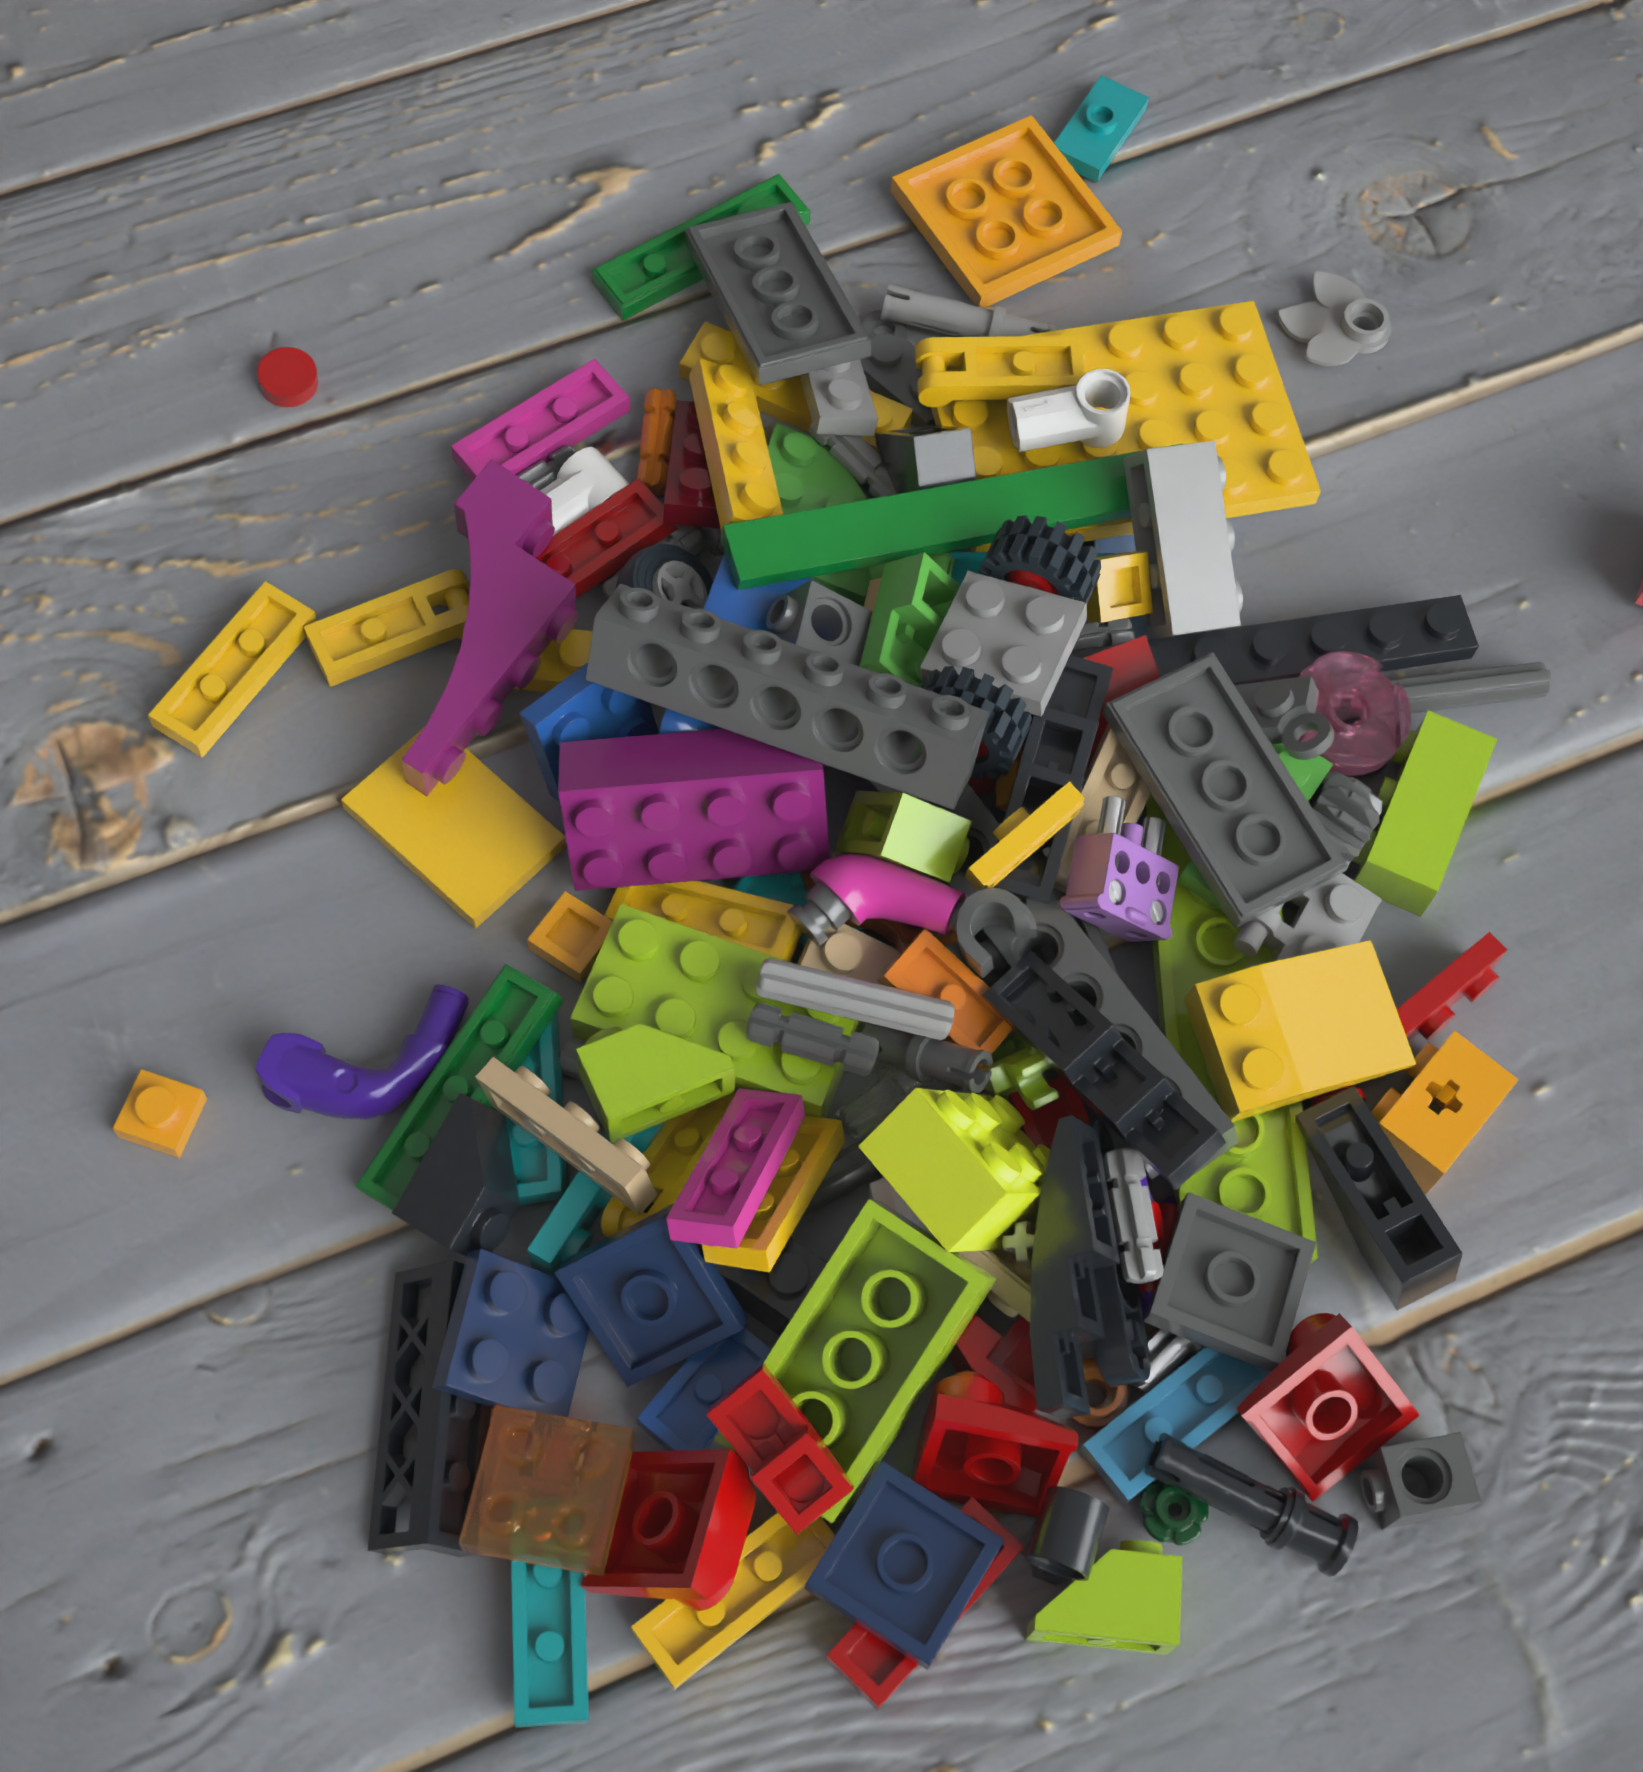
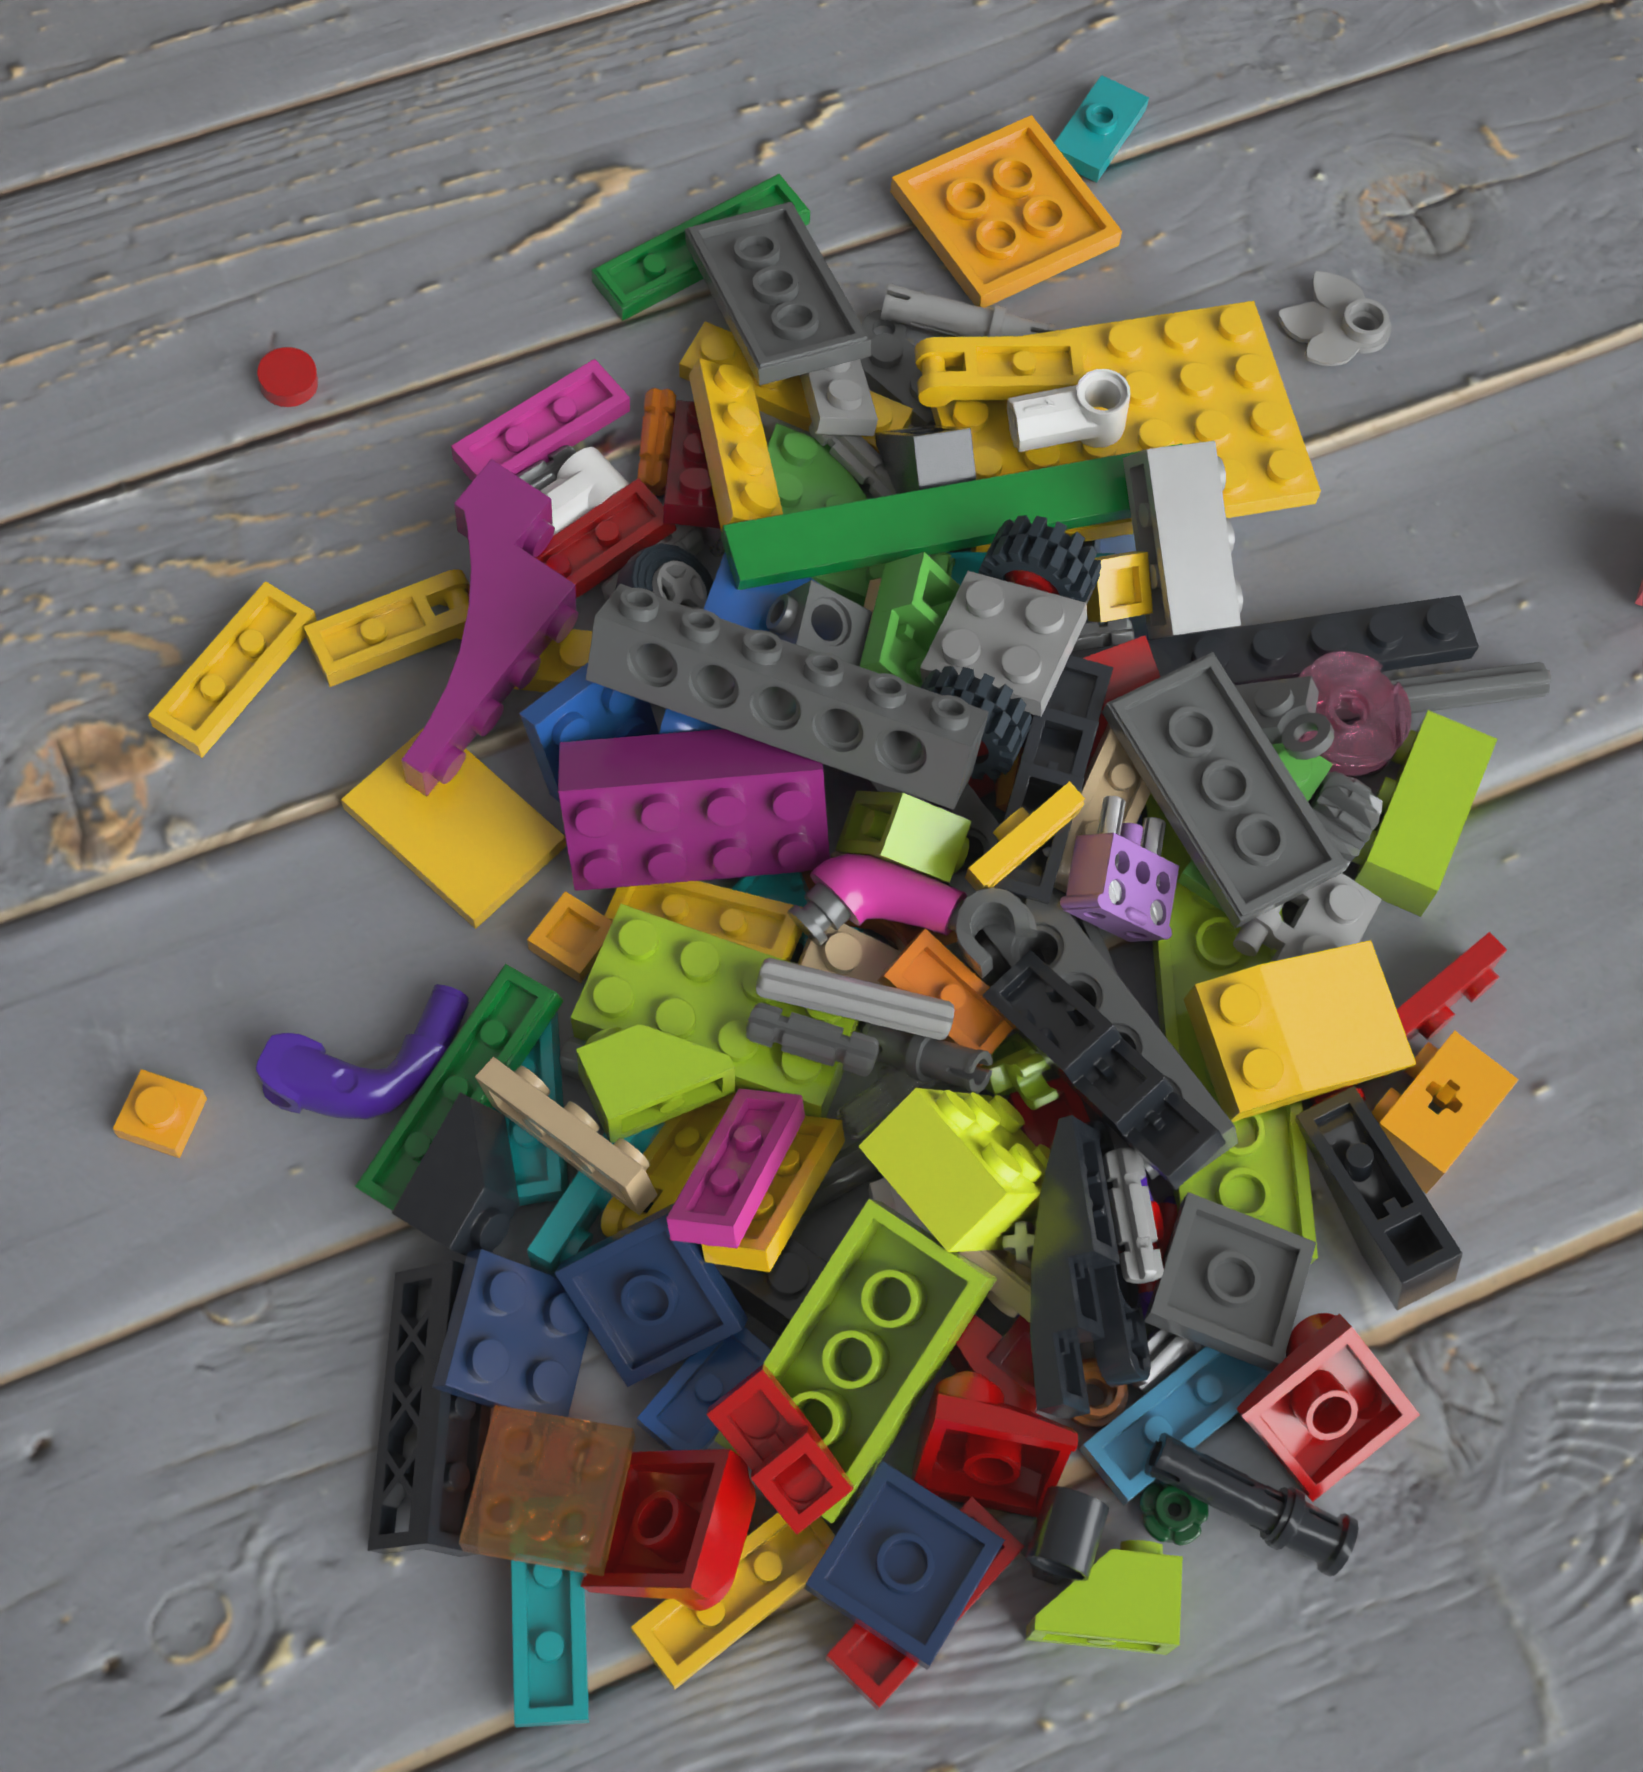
(1442, 1464): dark grey brick -> none

